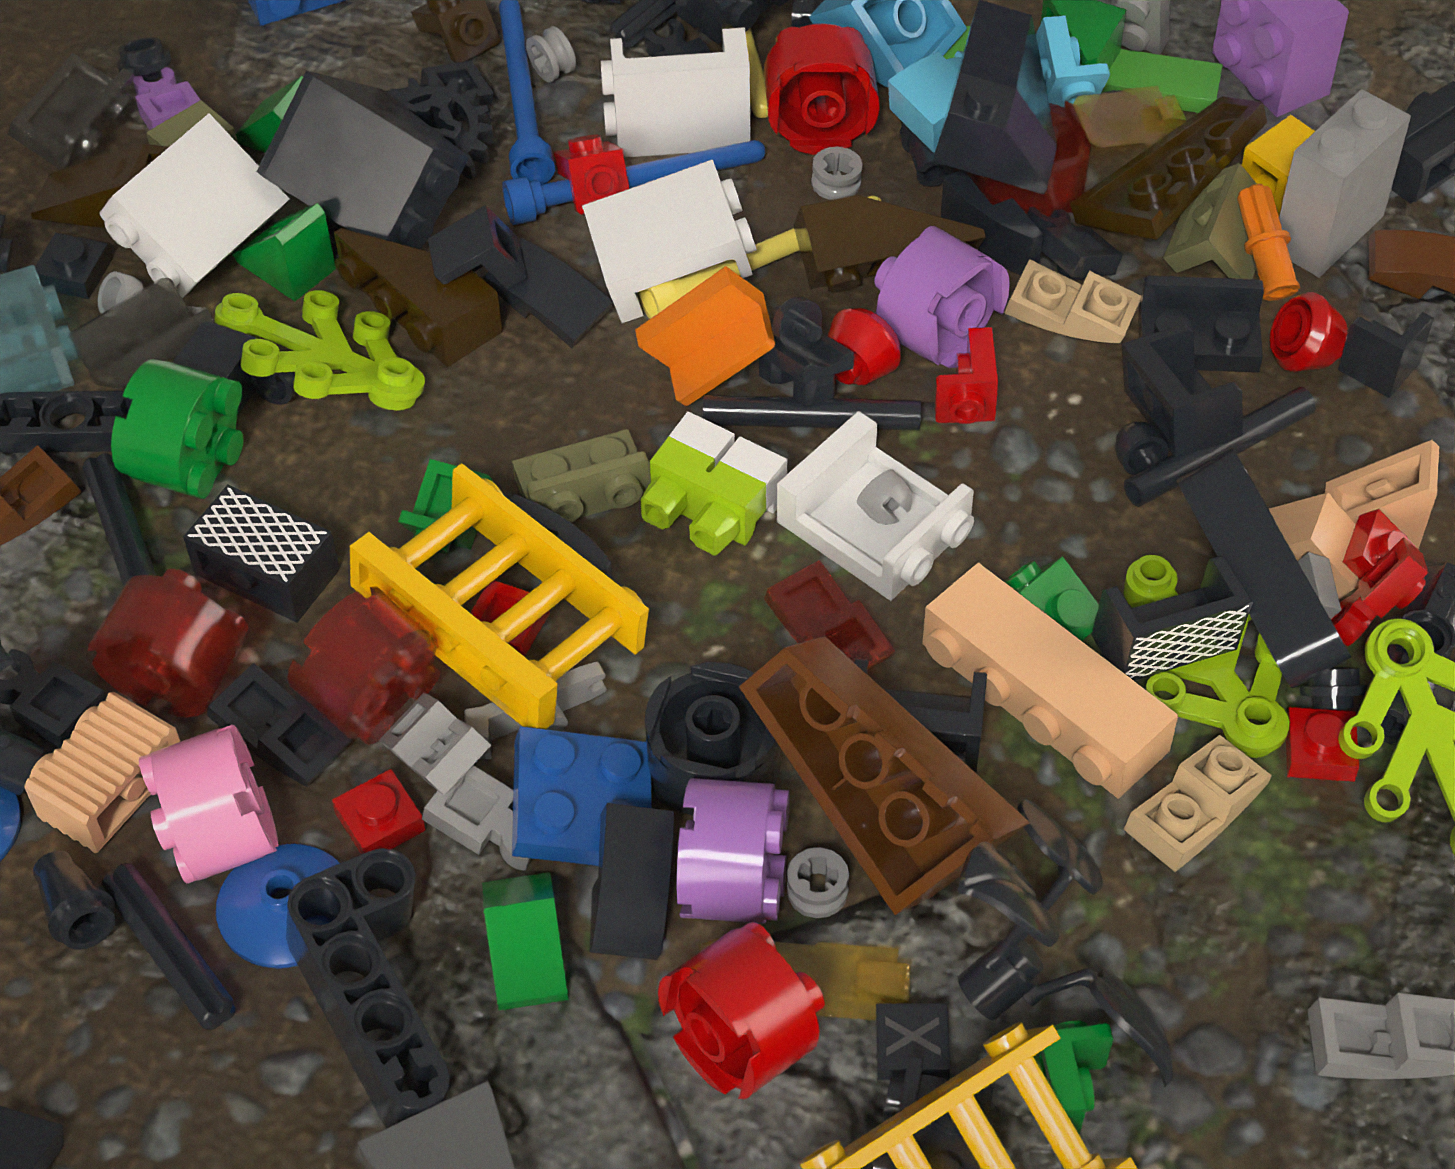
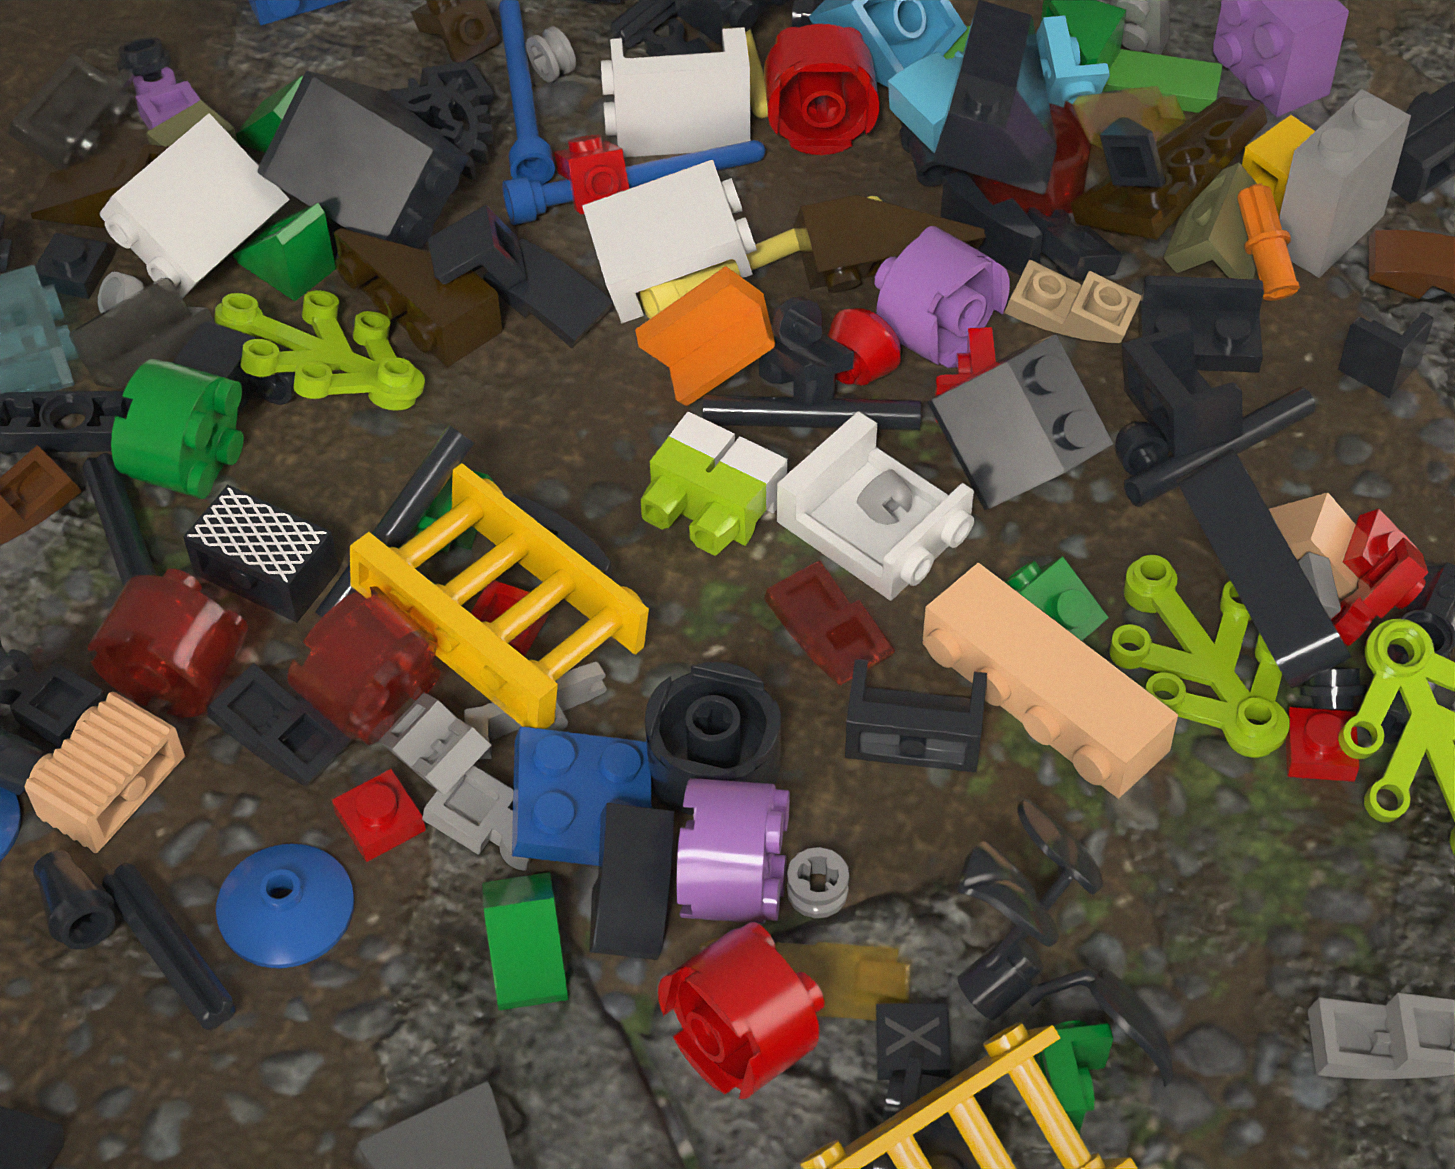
(209, 804): bright pink brick -> none
(379, 998): black beam -> none
(410, 503): none -> black piece
(585, 476): olive bracket -> none
(836, 185): light grey bush -> none
(877, 772): reddish brown wedge -> none
(1020, 422): none -> slope
(1131, 154): none -> black slope
(1175, 628): black panel -> none
(1198, 803): tan slope -> none
(1307, 333): red cone -> none
(1398, 486): light nougat slope -> none

